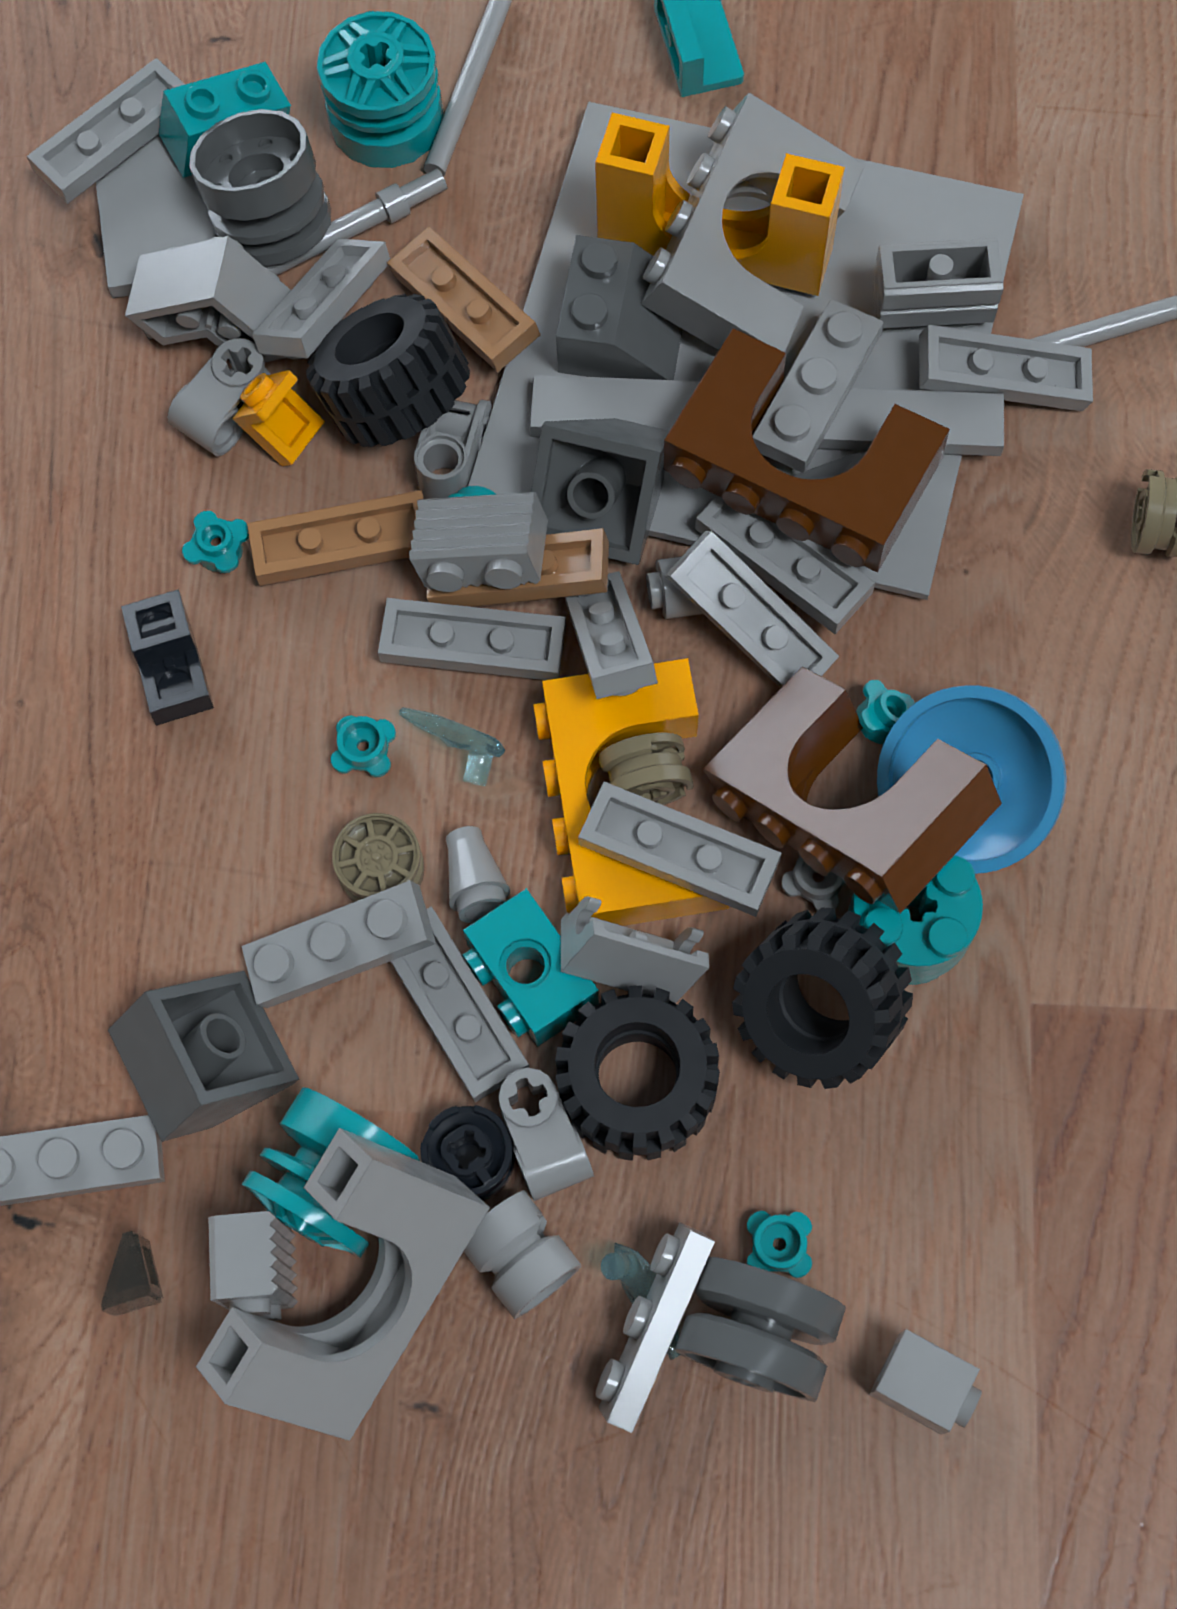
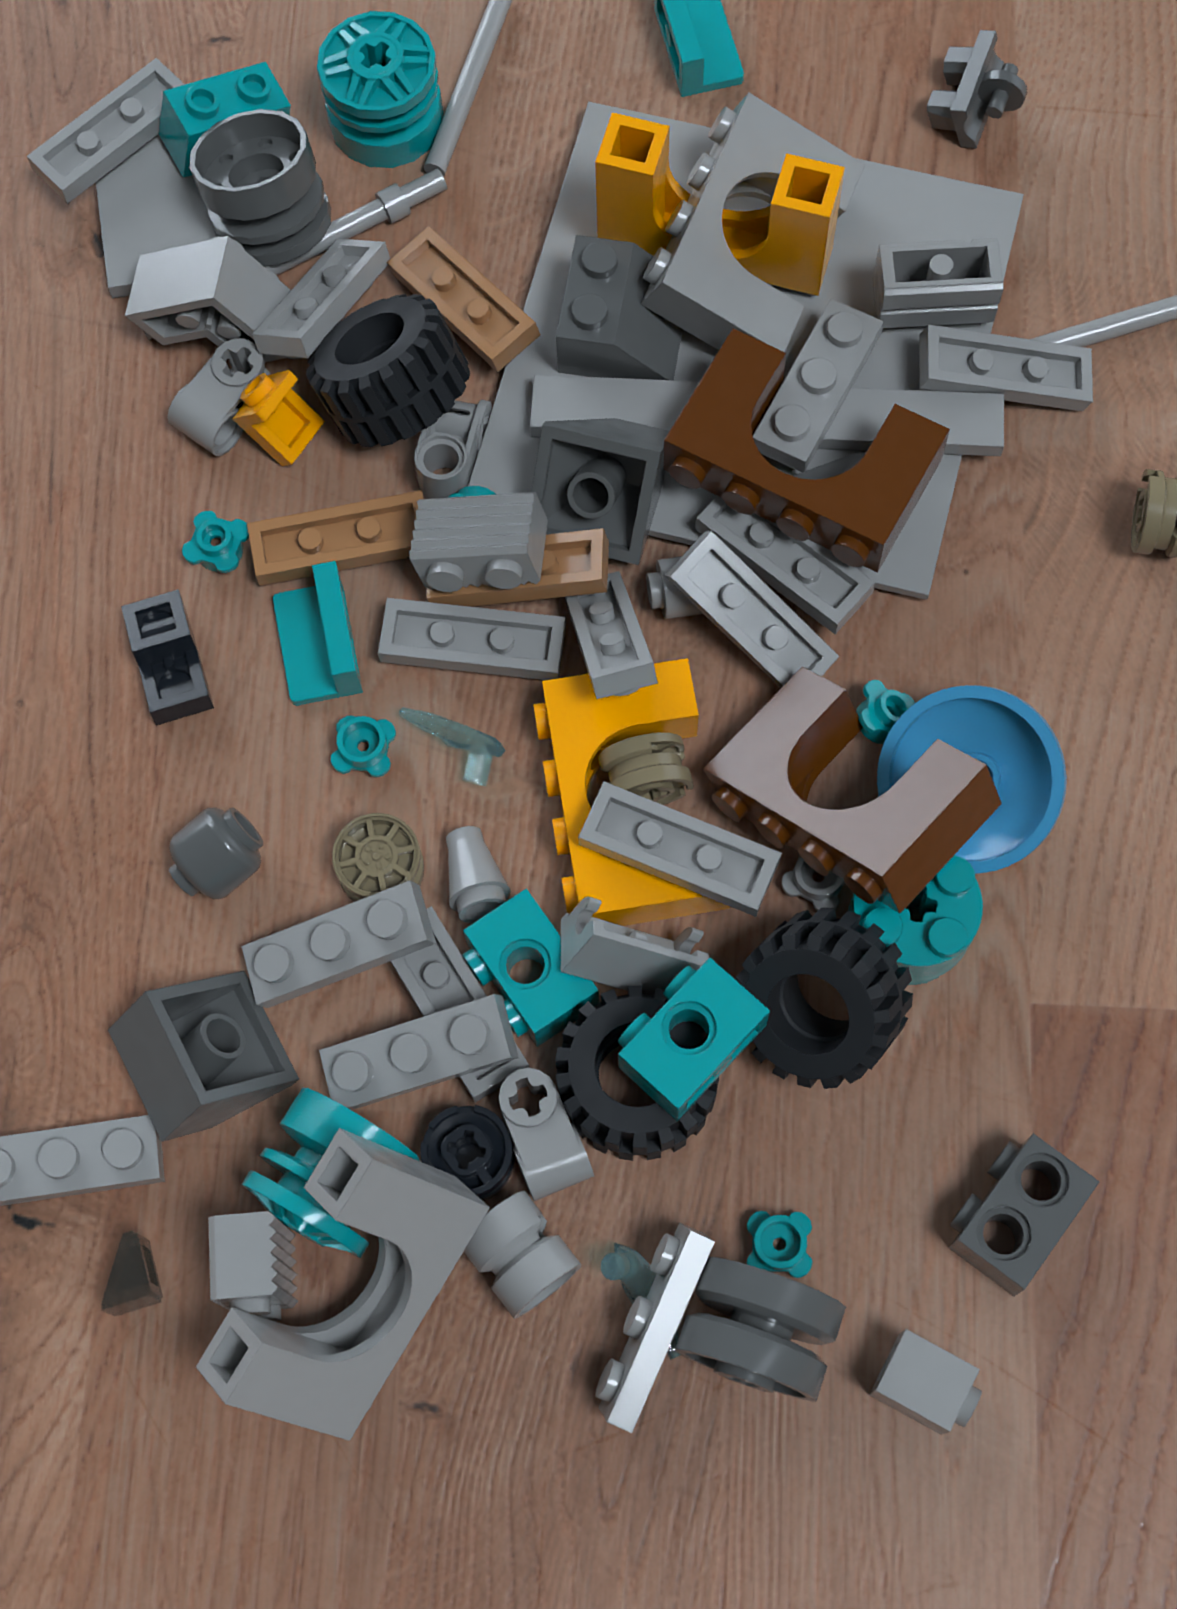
(215, 853): none -> dark grey head
(317, 639): none -> teal panel
(419, 1053): none -> light grey plate
(680, 1075): none -> teal brick
(984, 90): none -> dark grey hips
(1034, 1223): none -> dark grey brick

